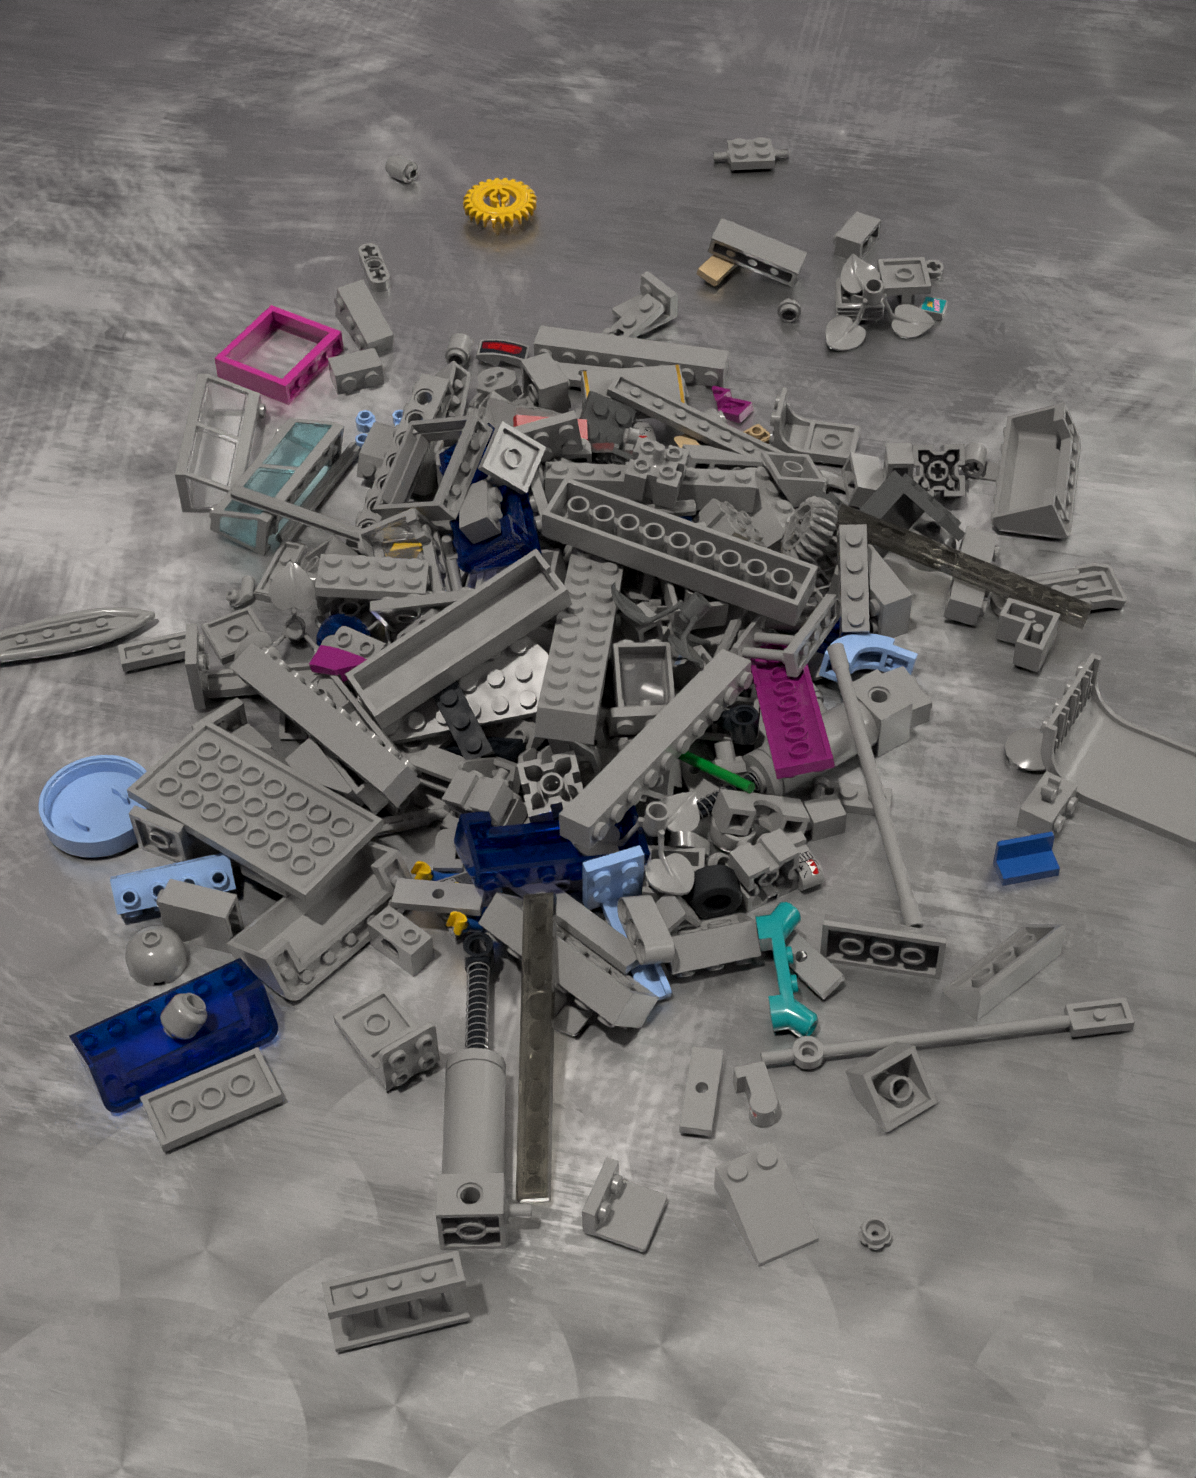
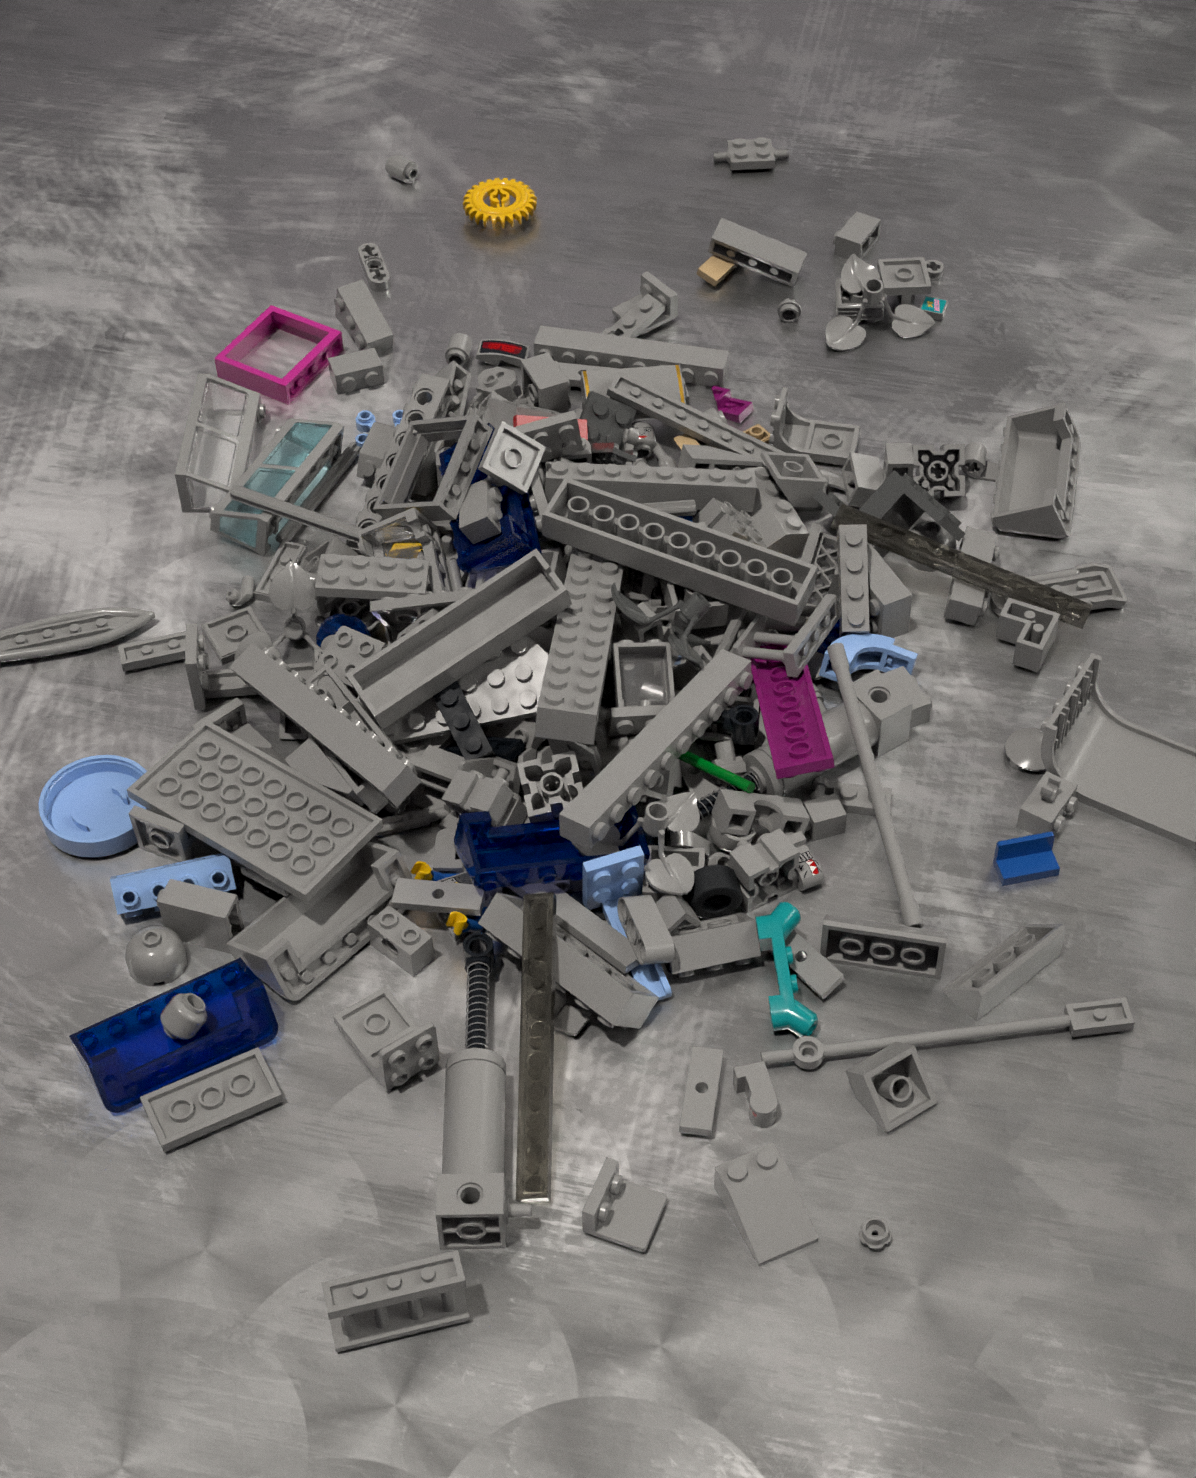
(334, 661): magenta slope -> none
(655, 472): light grey brick -> none
(809, 529): light grey gear -> none

